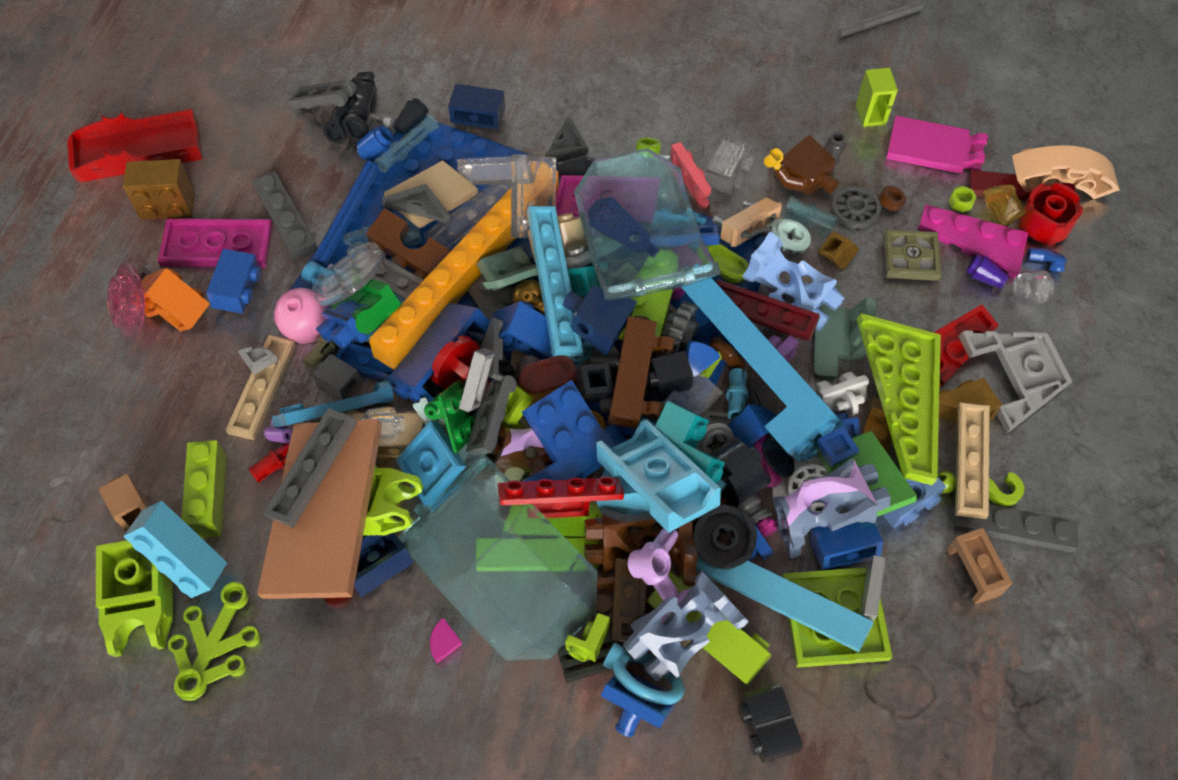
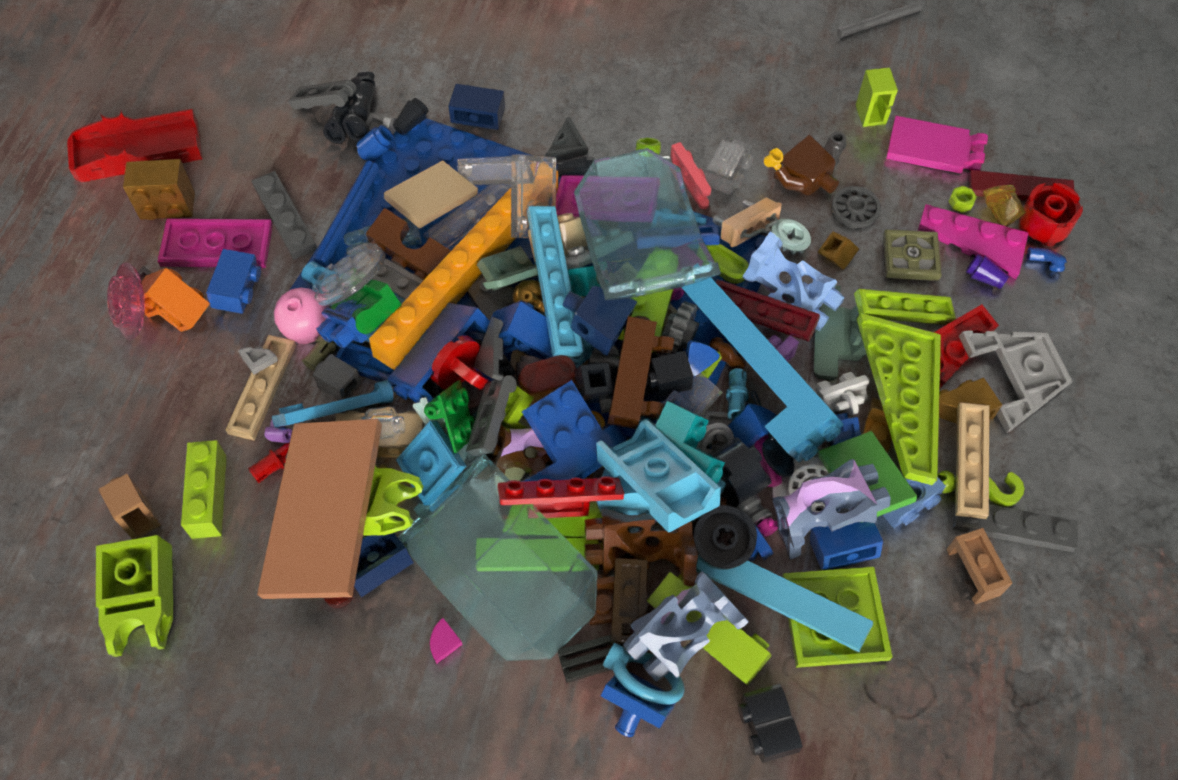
(175, 549): medium azure brick -> none
(211, 645): lime plant -> none
(310, 468): dark grey plate -> none
(391, 156): clear light blue pin -> none
(419, 202): dark grey tile -> none
(476, 379): light grey tile -> none
(594, 635): lime bracket -> none
(623, 229): dark blue piece -> none
(653, 563): lavender axle -> none
(810, 213): clear light blue axle -> none
(837, 447): blue tile -> none
(872, 588): light grey tile -> none
(892, 198): reddish brown tile -> none
(905, 306): none -> lime tile
(1033, 287): clear head -> none
(1066, 164): light nougat brick -> none

